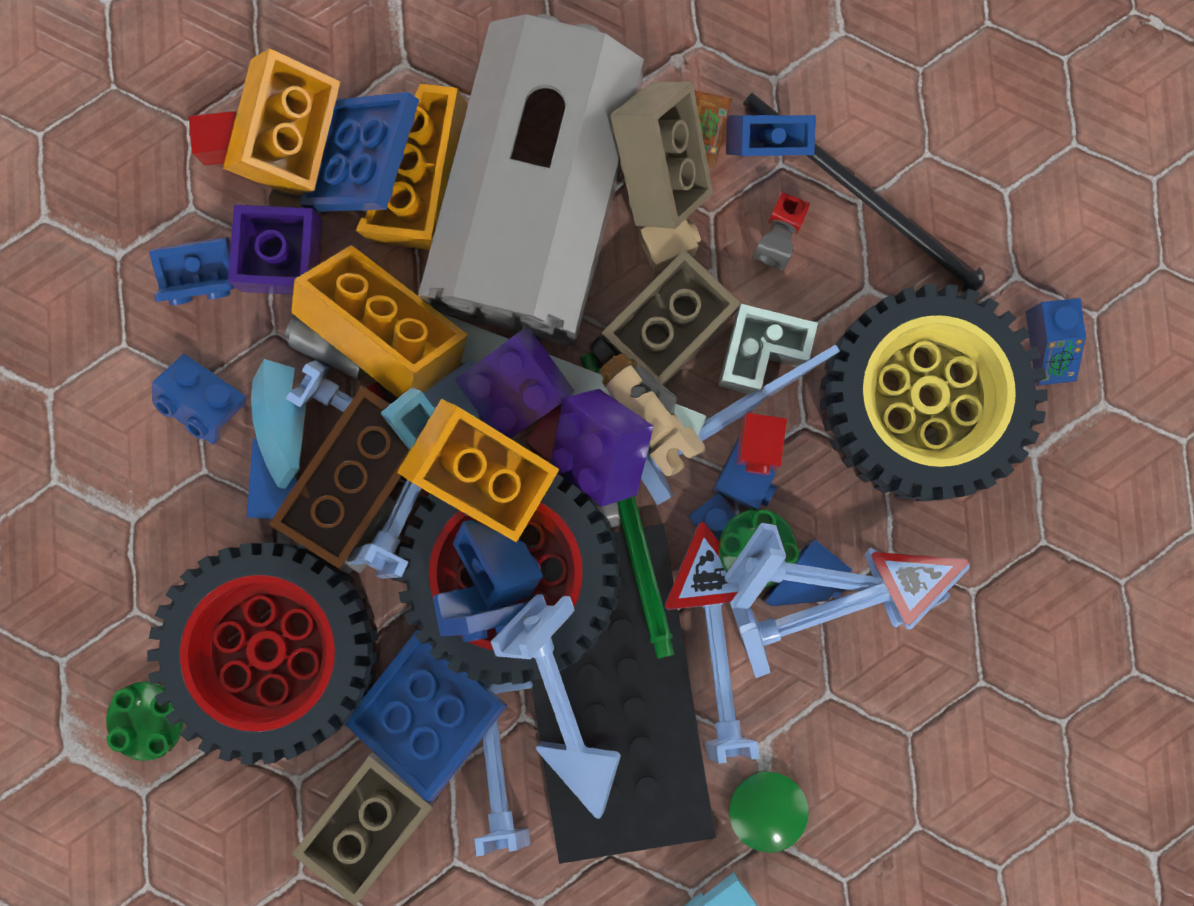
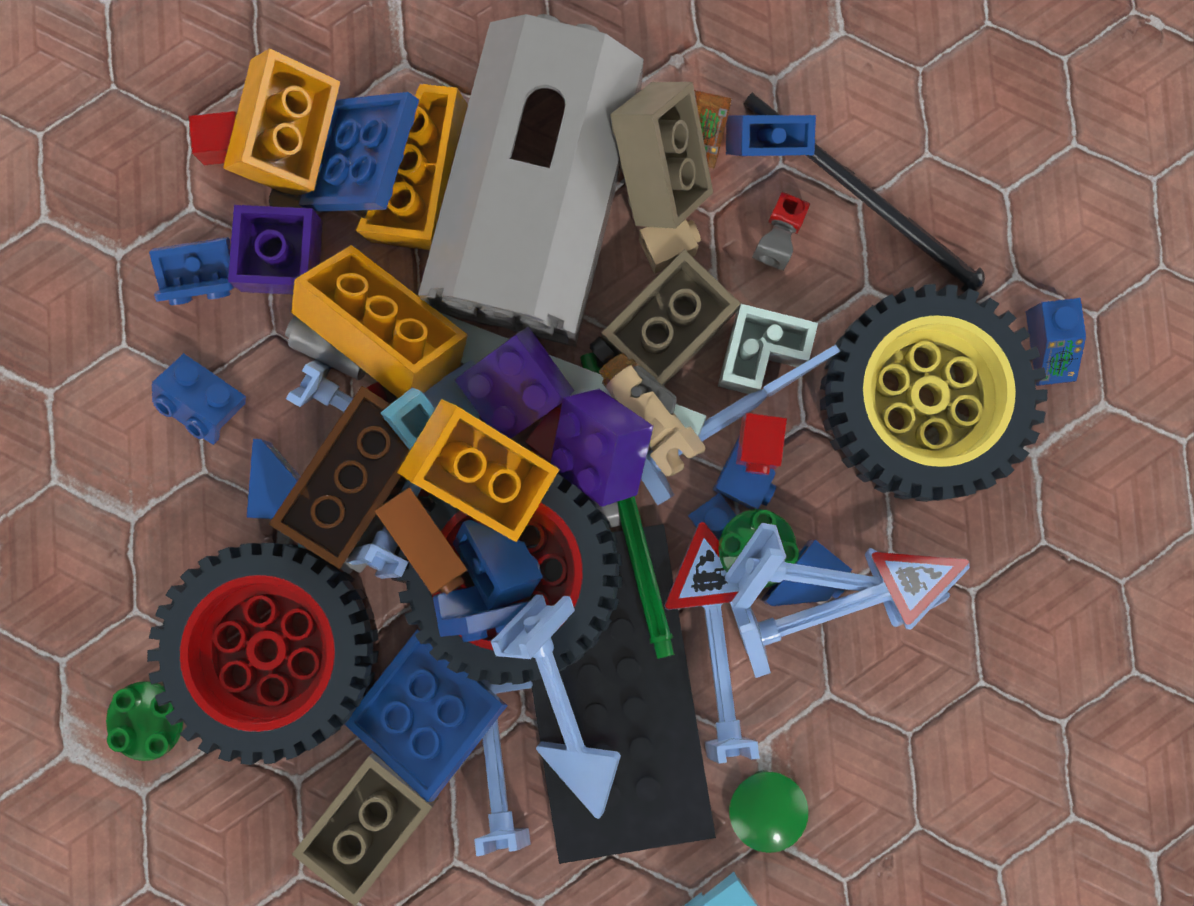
(277, 420): medium azure slope -> none
(422, 543): none -> dark orange brick

